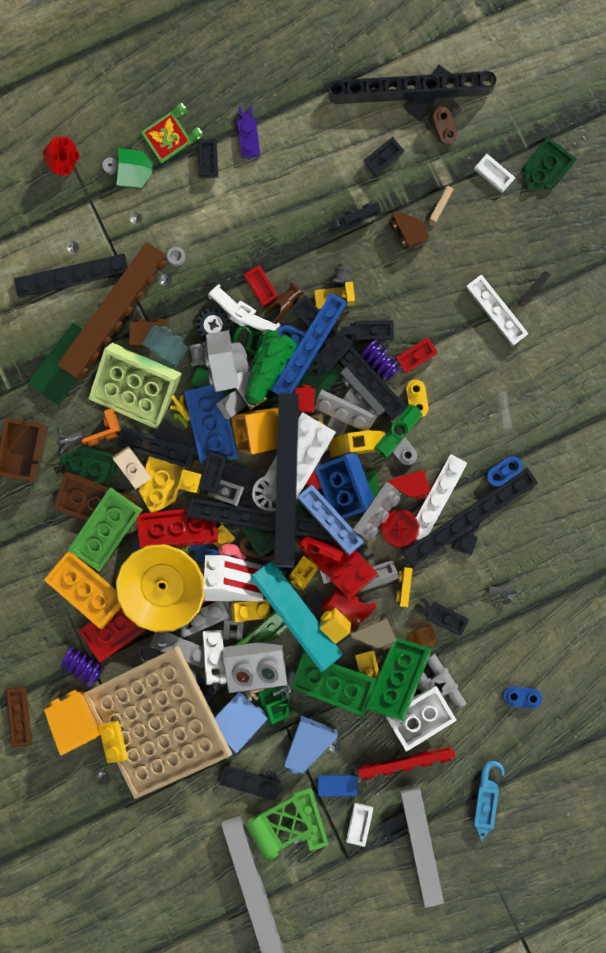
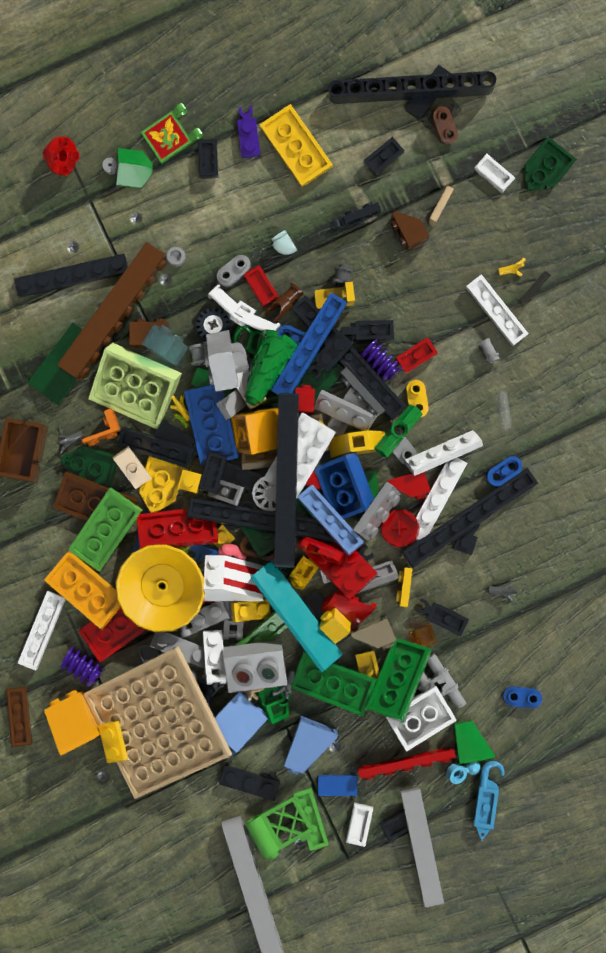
(41, 630): none -> white plate
(233, 270): none -> light grey plate
(258, 460): none -> dark tan plate
(283, 244): none -> light aqua piece
(296, 145): none -> yellow plate
(443, 453): none -> white plate
(457, 773): none -> medium azure plate
(470, 743): none -> green slope
(489, 351): none -> light grey pin
(512, 268): none -> yellow bar

